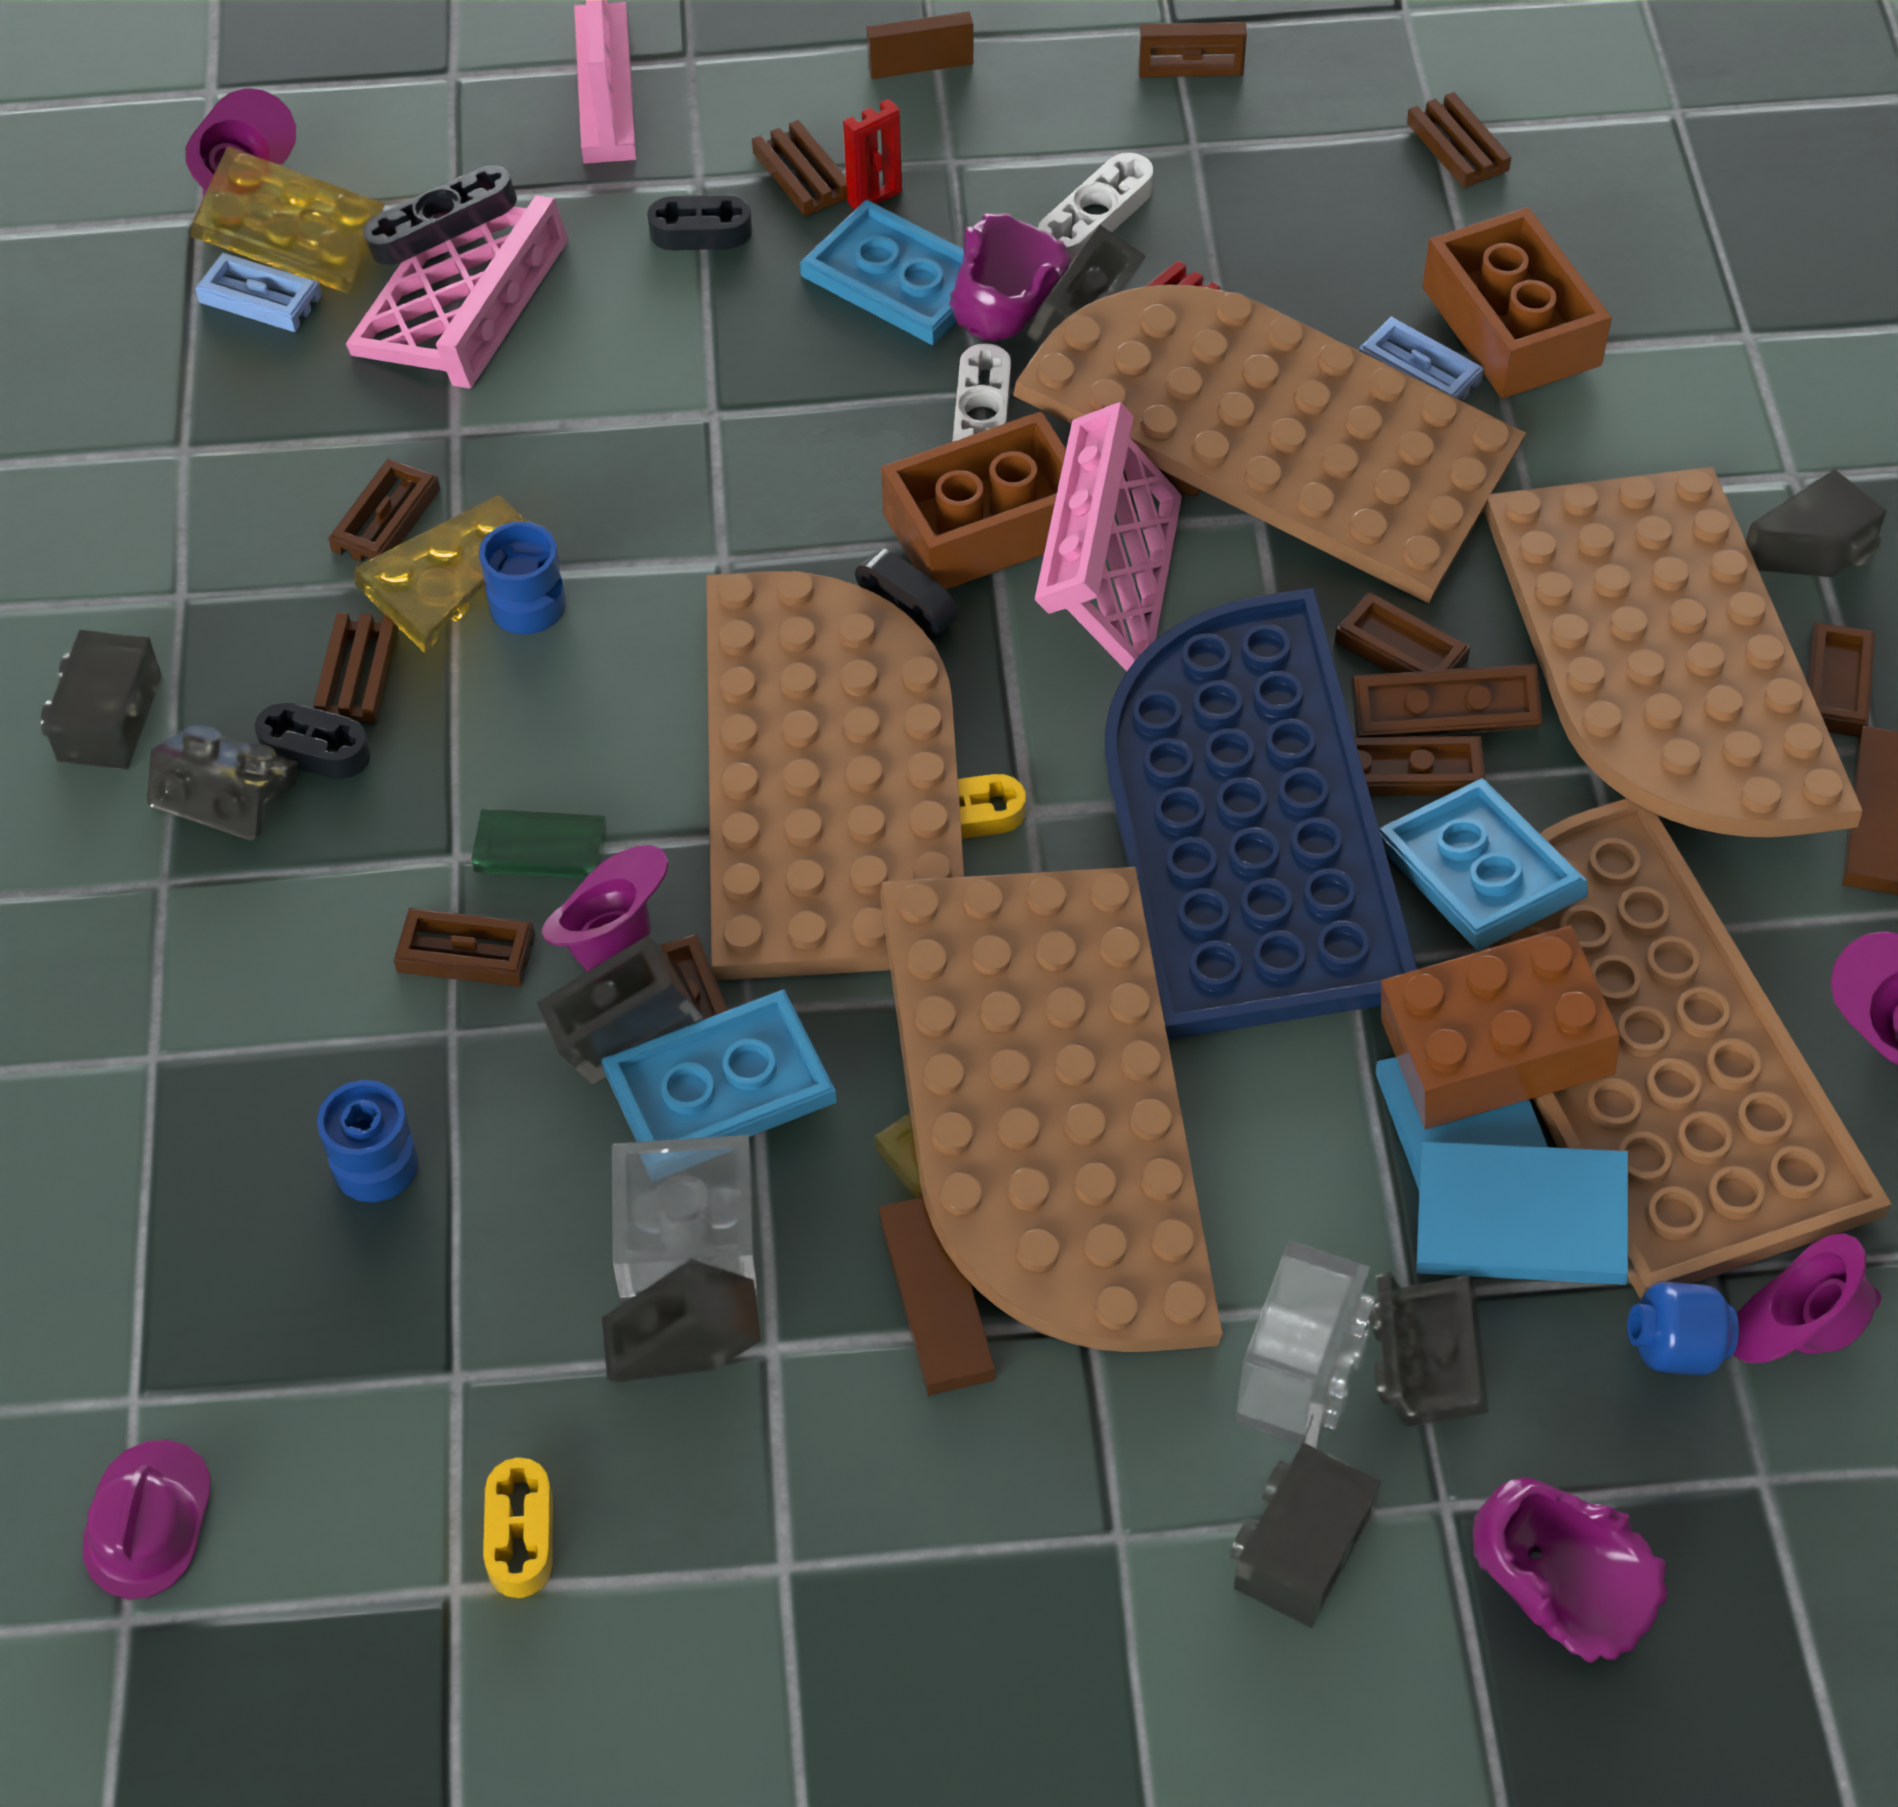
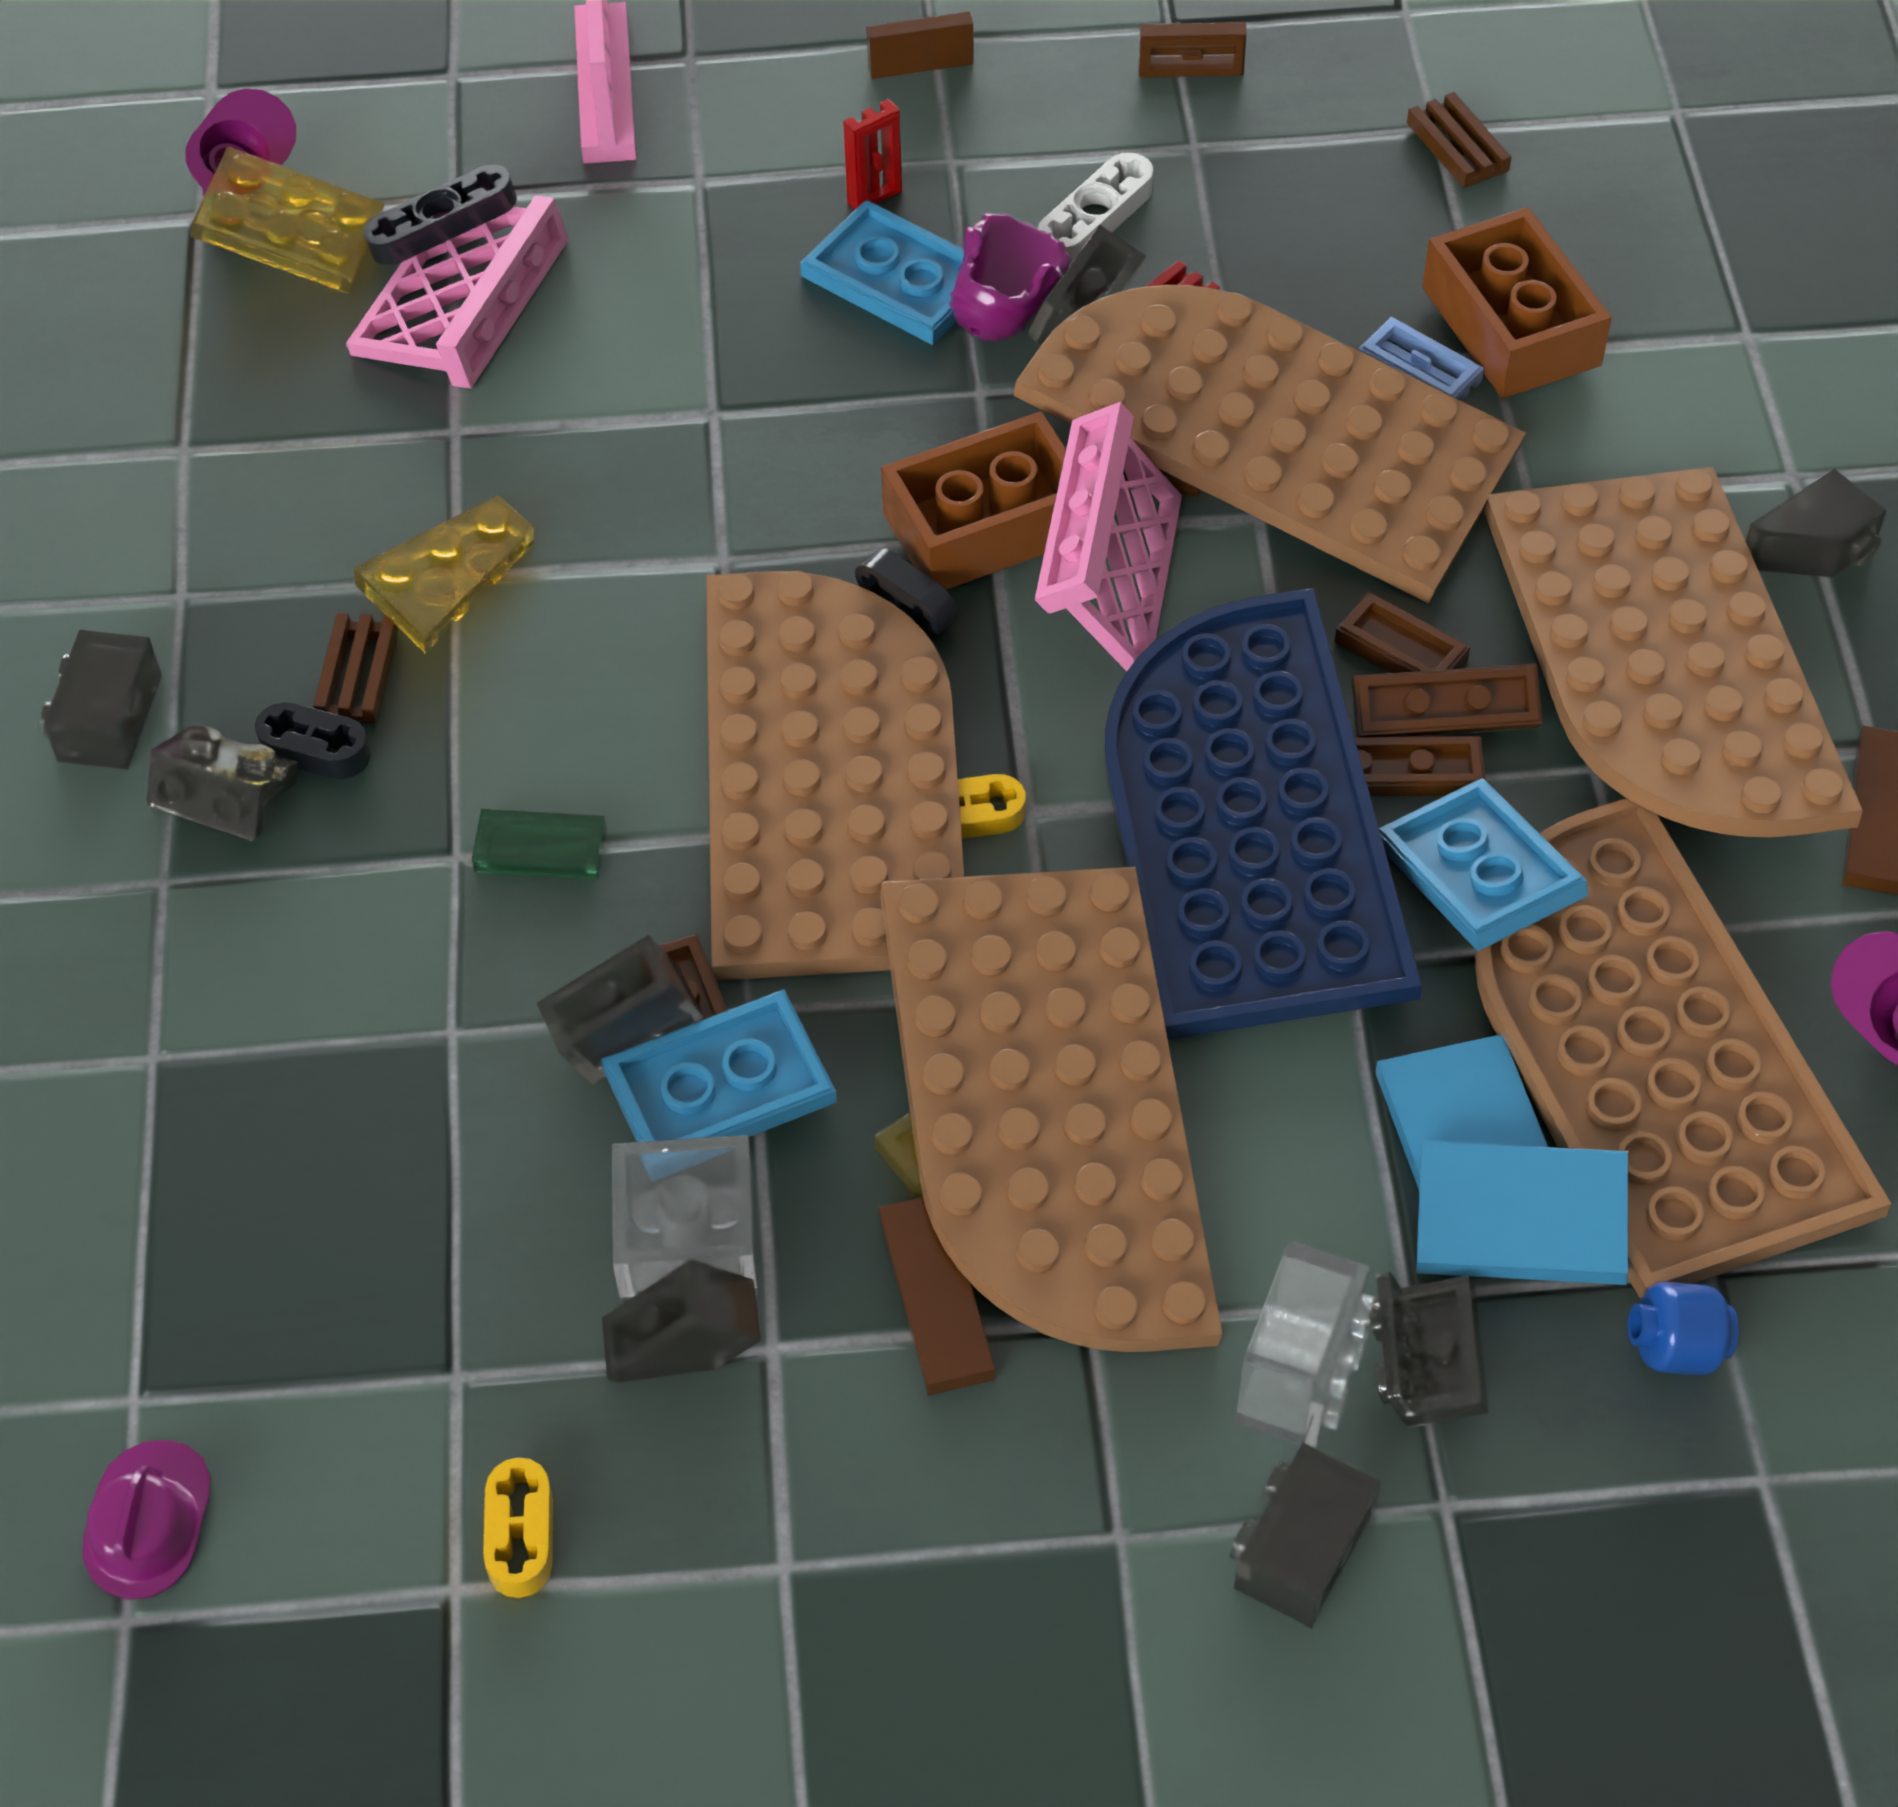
(253, 298): light blue tile -> none
(367, 1140): blue wheel -> none
(393, 516): reddish brown tile -> none
(461, 955): reddish brown tile -> none
(522, 577): blue wheel -> none
(609, 906): magenta piece -> none
(699, 222): black beam -> none
(815, 155): reddish brown tile -> none
(973, 395): white beam -> none
(1499, 1027): dark orange brick -> none
(1595, 1577): magenta piece -> none
(1812, 1305): magenta piece -> none
(1841, 676): reddish brown tile -> none

